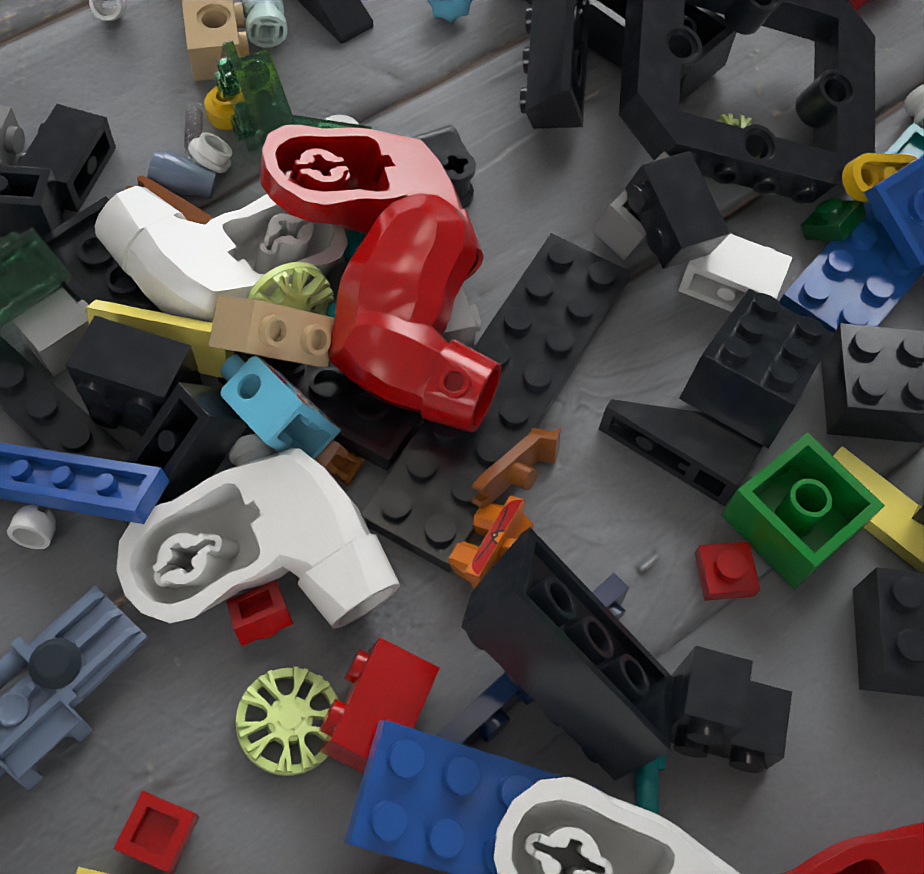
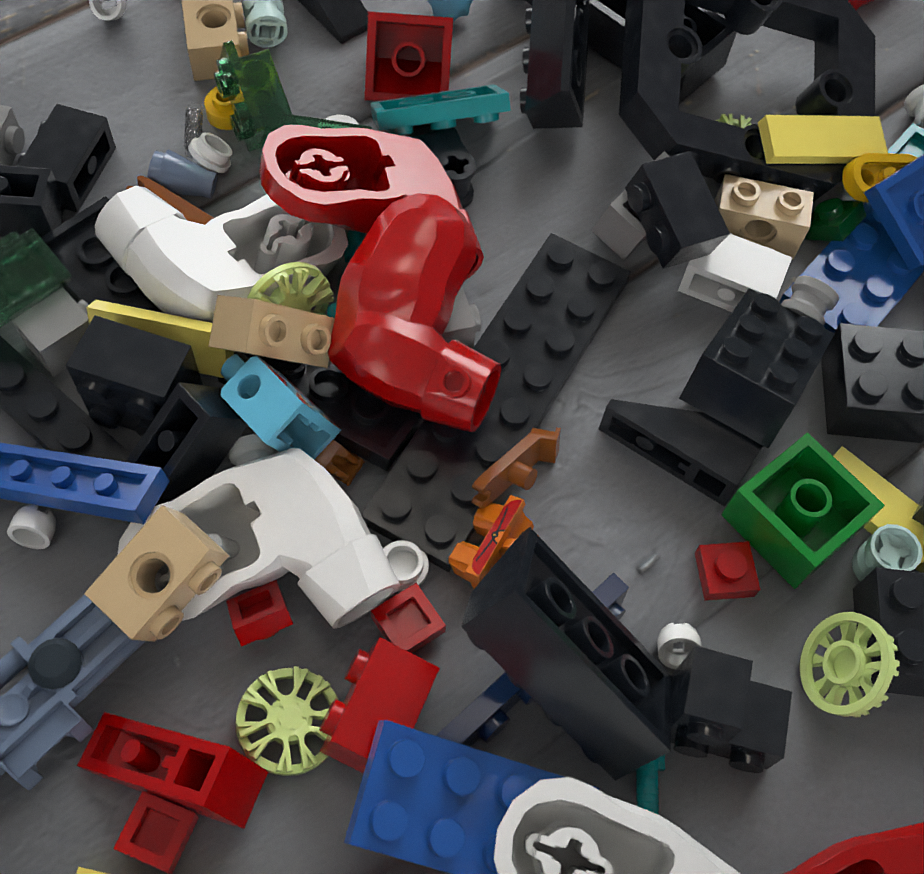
(128, 586): none -> tan brick
(176, 768): none -> red slope
(407, 55): none -> red slope
(407, 562): none -> white plate
(408, 619): none -> red plate
(440, 109): none -> teal plate
(676, 633): none -> white hinge
(765, 212): none -> tan brick
(811, 298): none -> light grey wheel
(819, 138): none -> light yellow tile
(848, 664): none -> yellowish green wheel
(888, 548): none -> light aqua wheel

